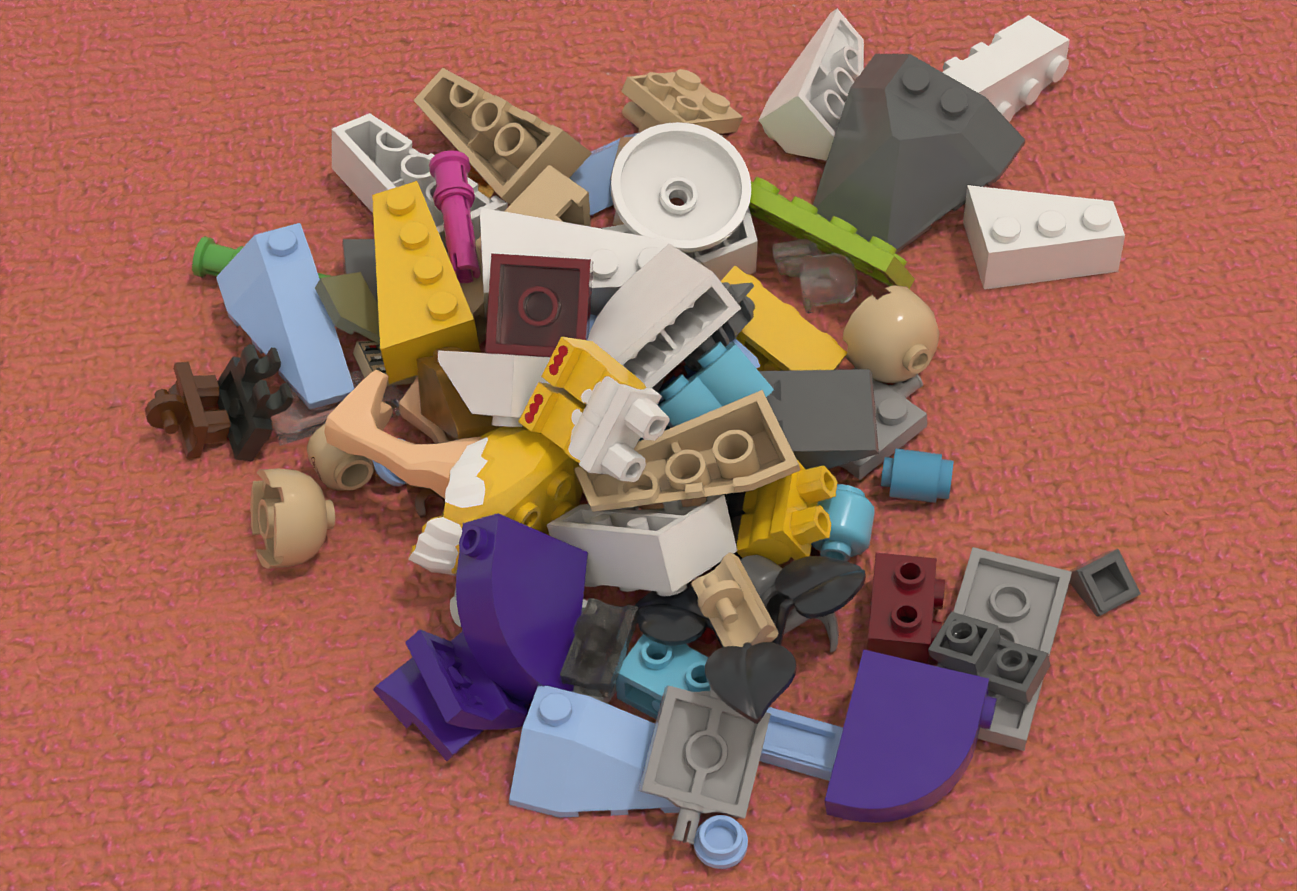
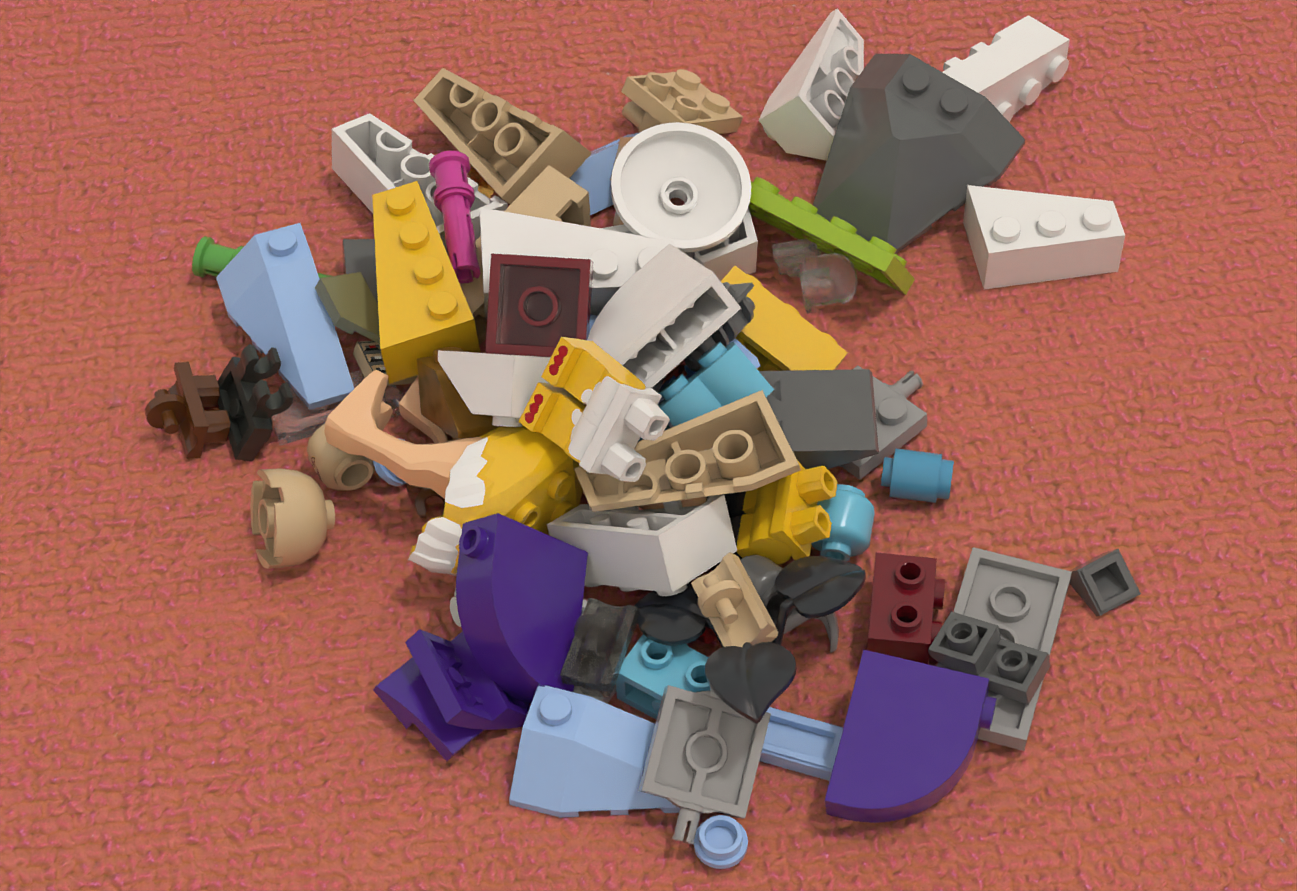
(892, 335): tan cylinder -> none

